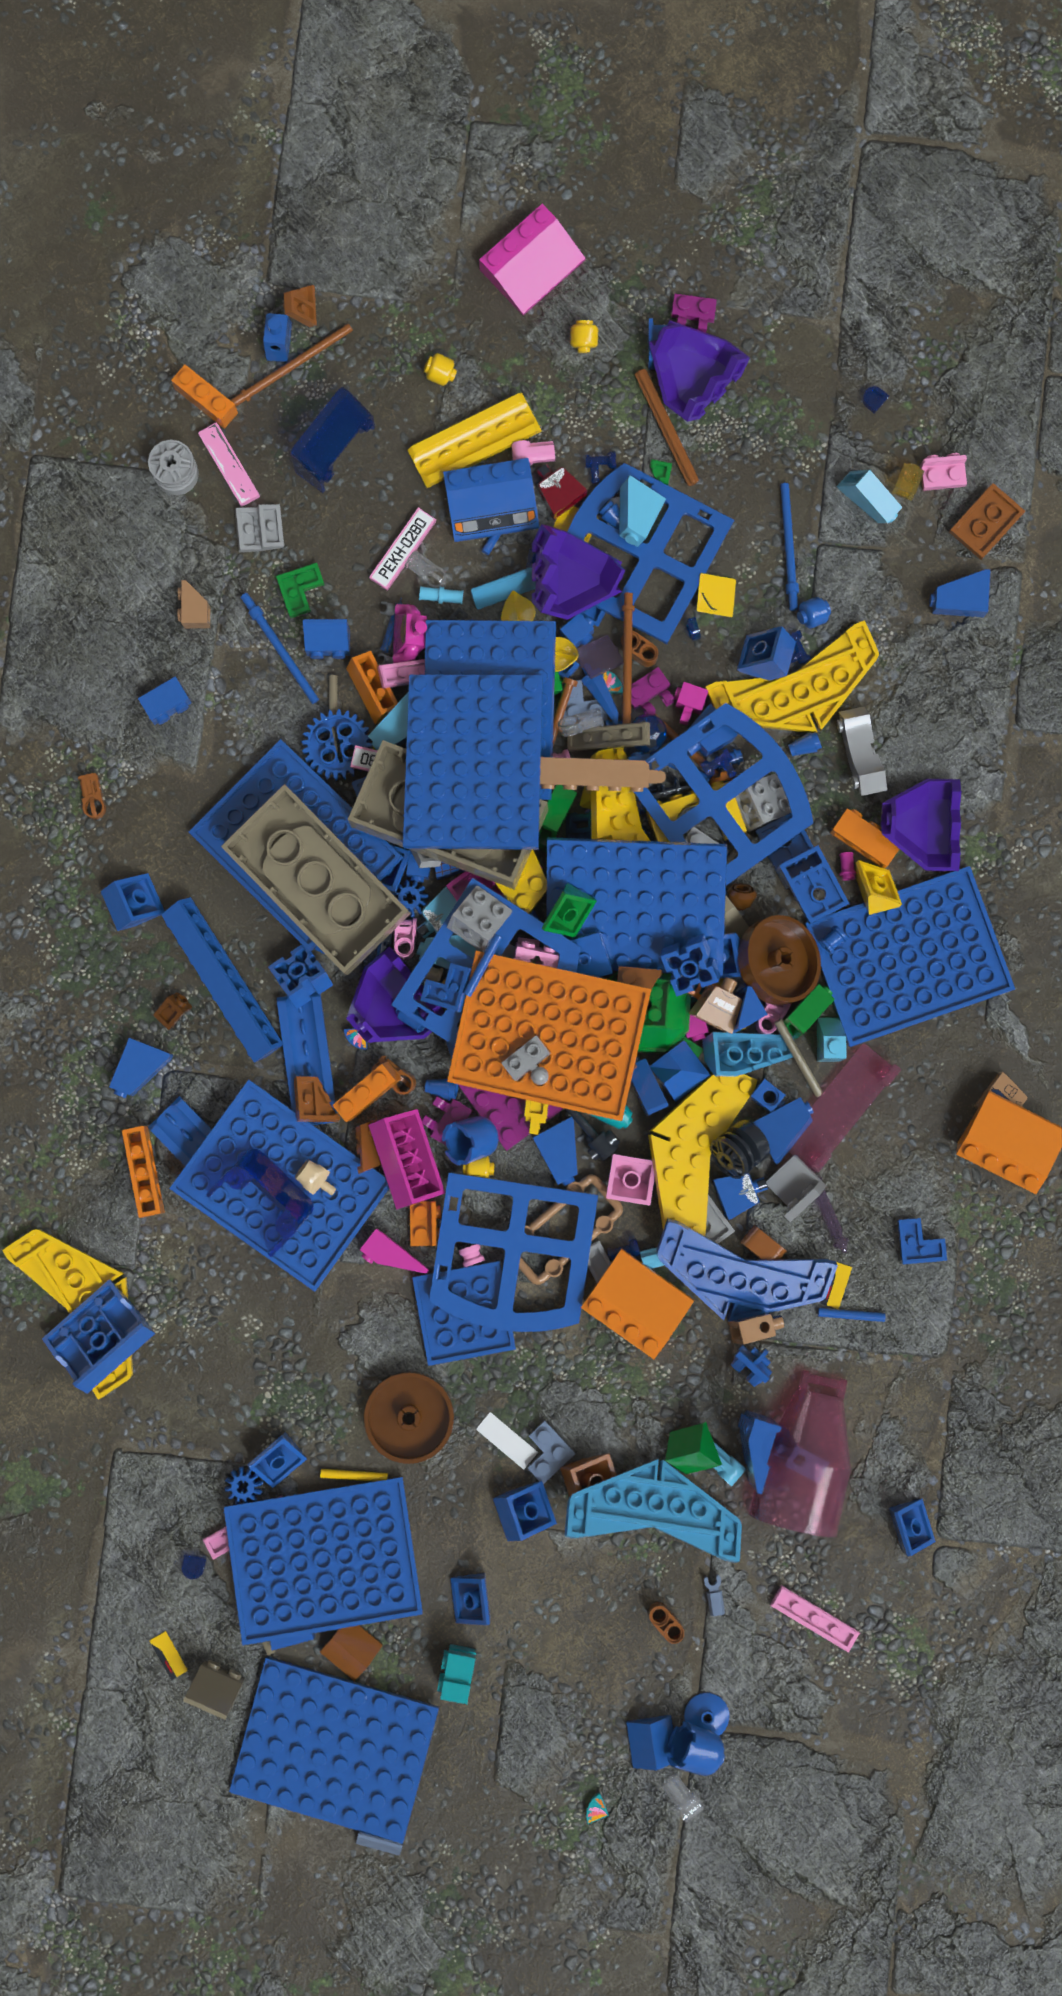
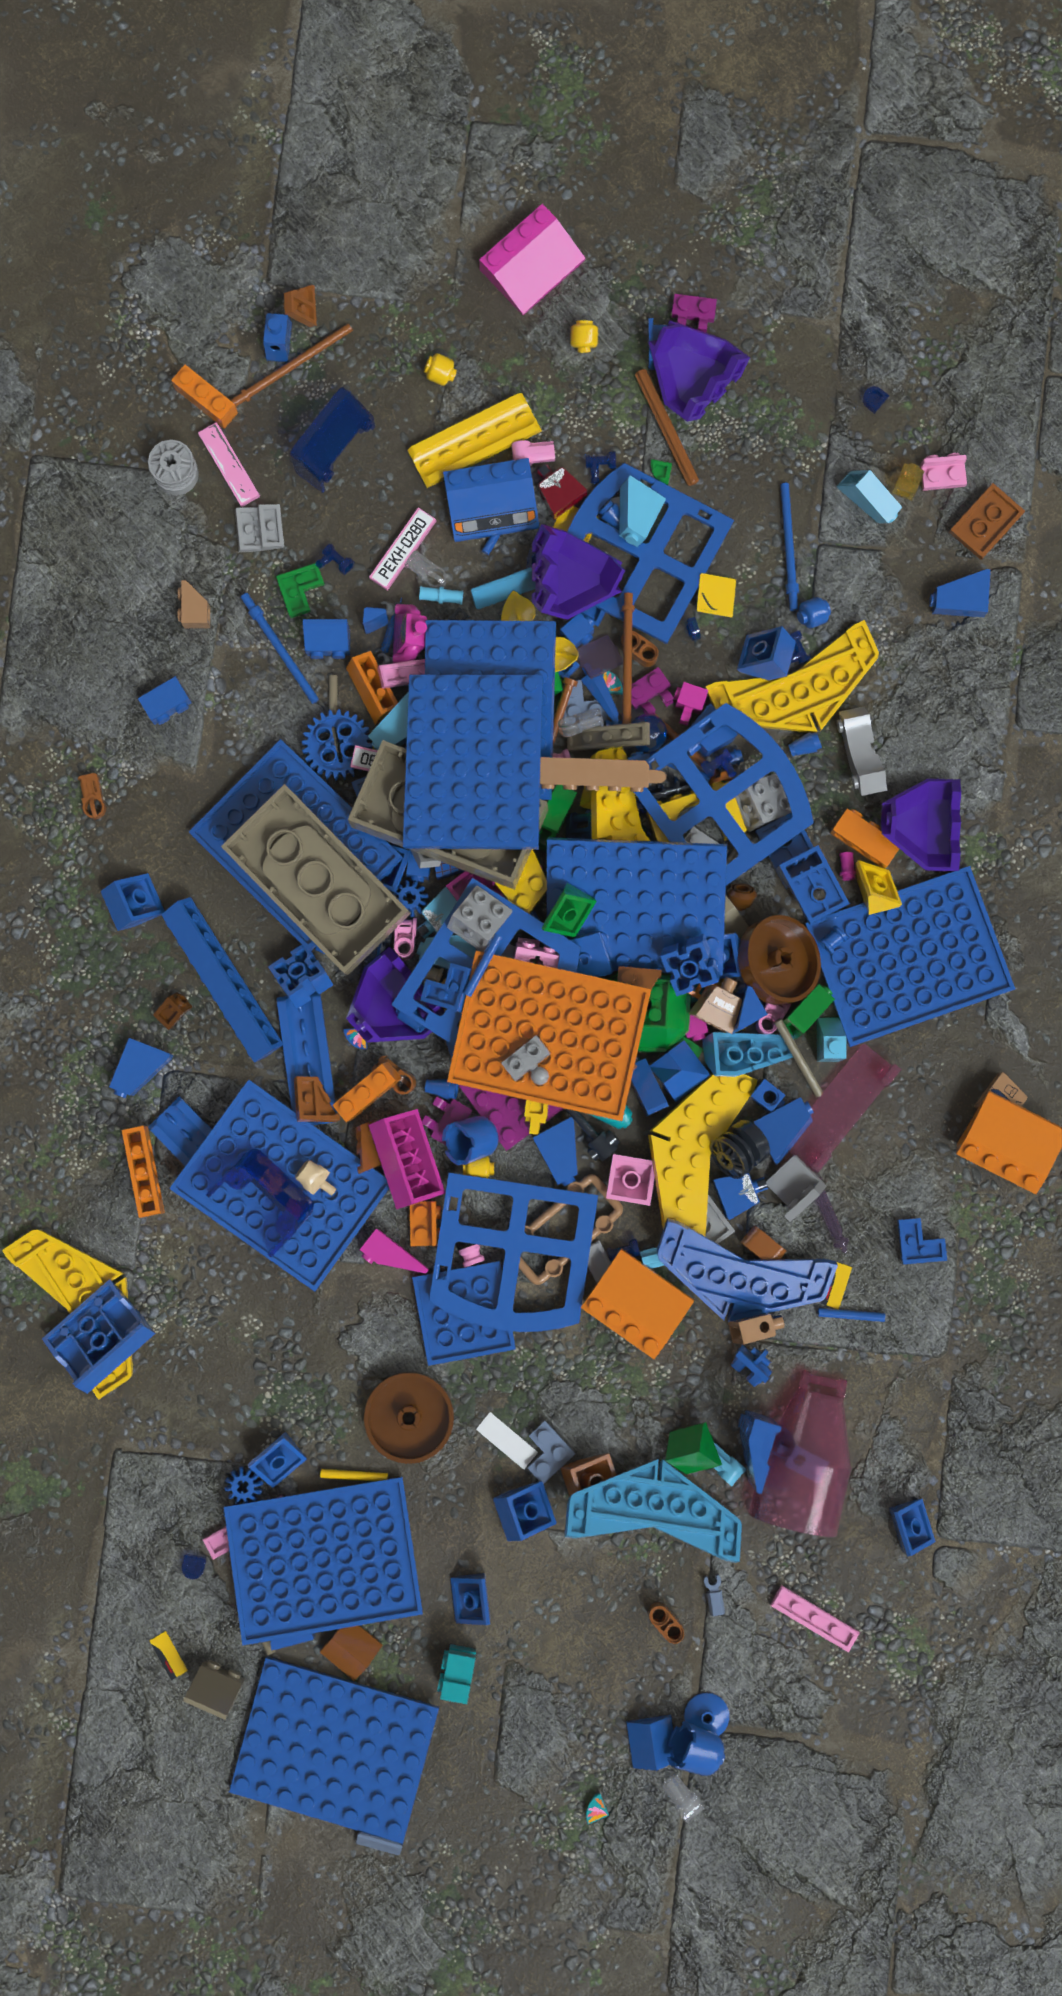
(330, 554): none -> clear blue piece
(374, 619): none -> blue slope

